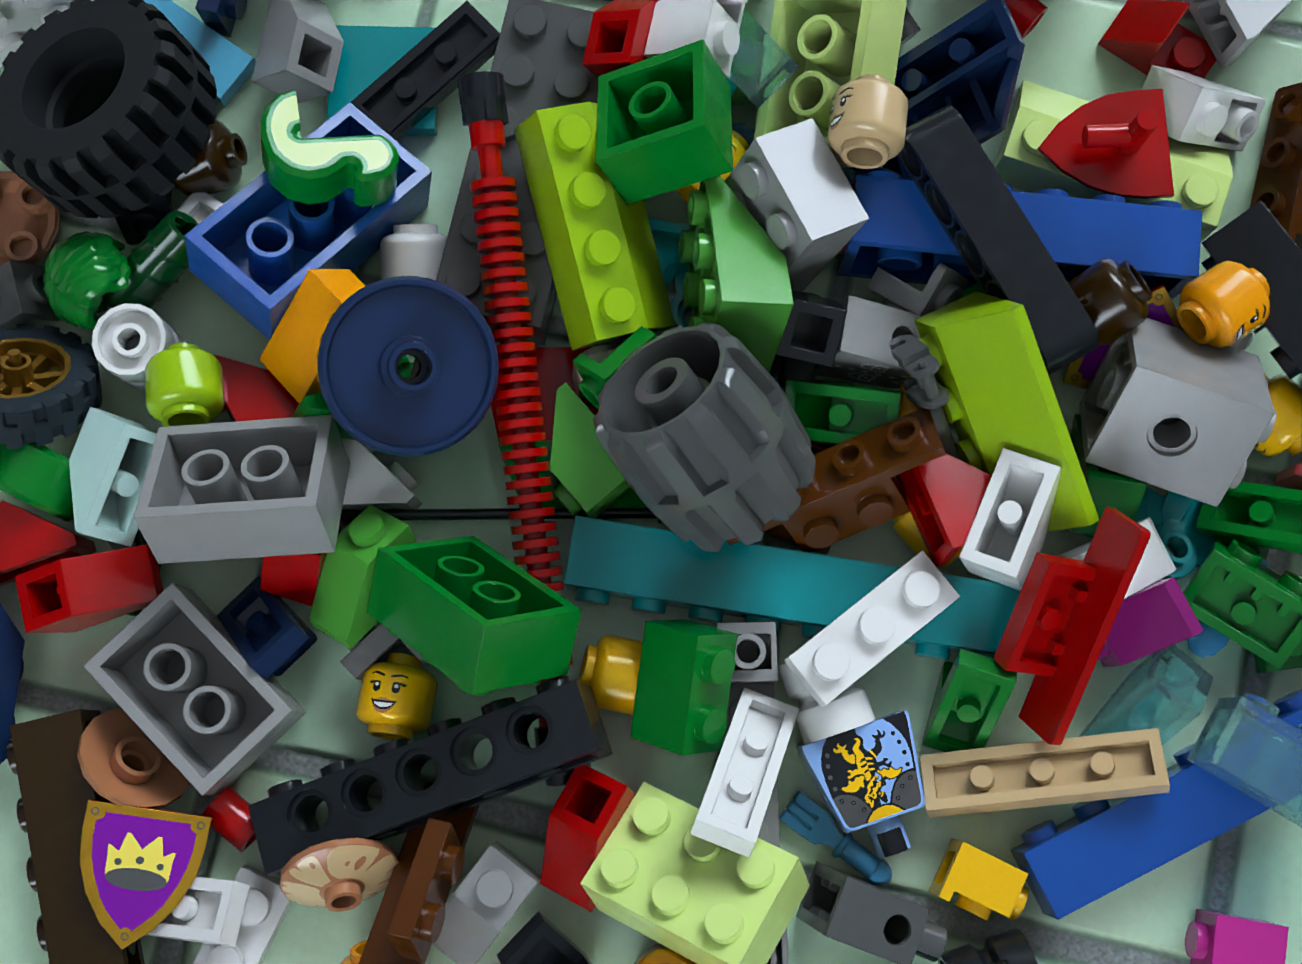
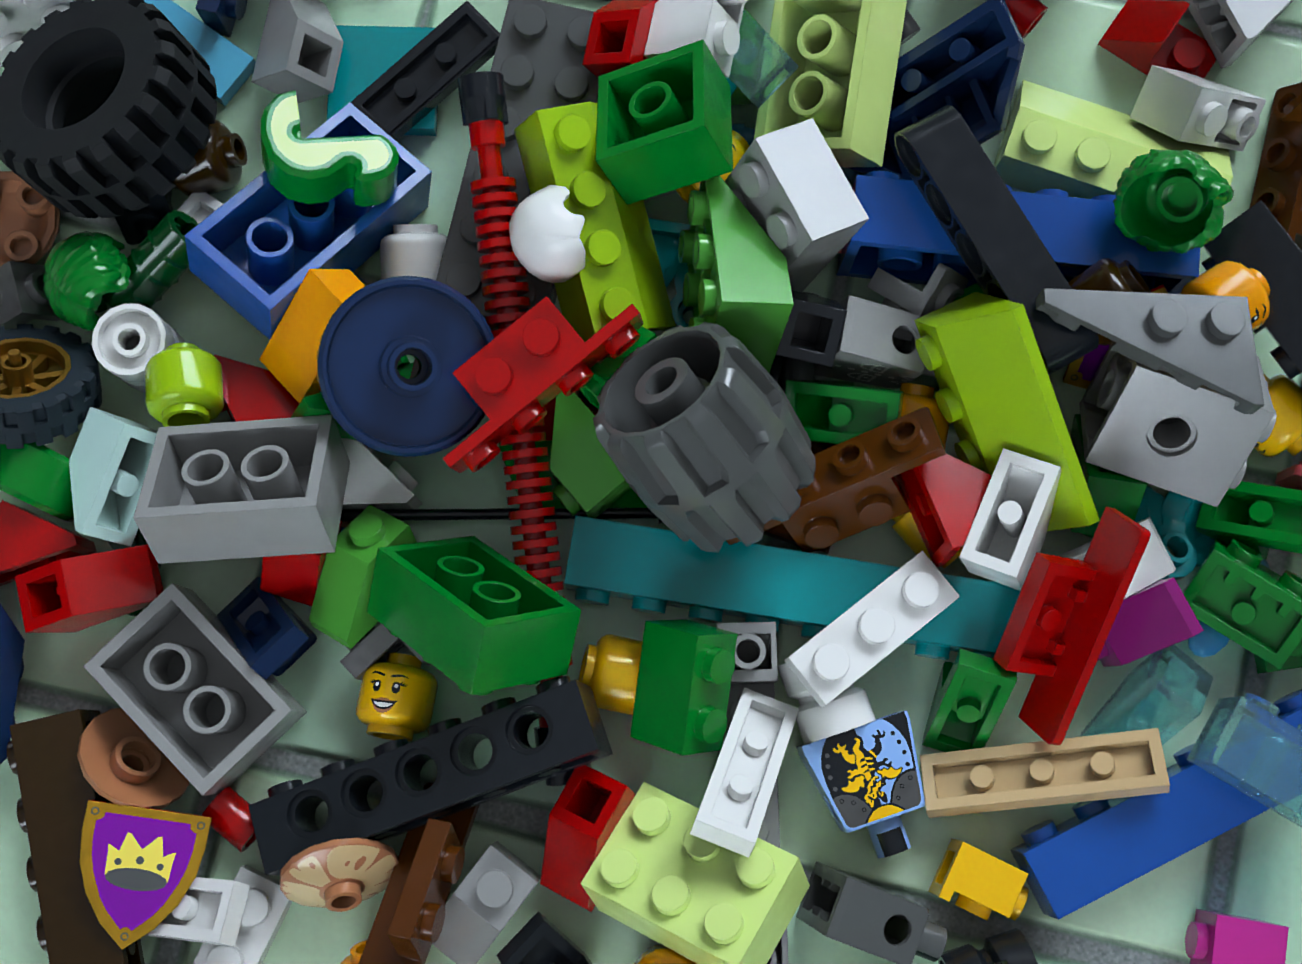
(527, 370): none -> red bracket
(548, 235): none -> white hair
(819, 828): dark azure piece -> none
(868, 121): tan head -> none
(922, 387): dark grey piece -> none
(1116, 145): red shield -> none
(1171, 201): none -> green hair
(1187, 335): none -> wing

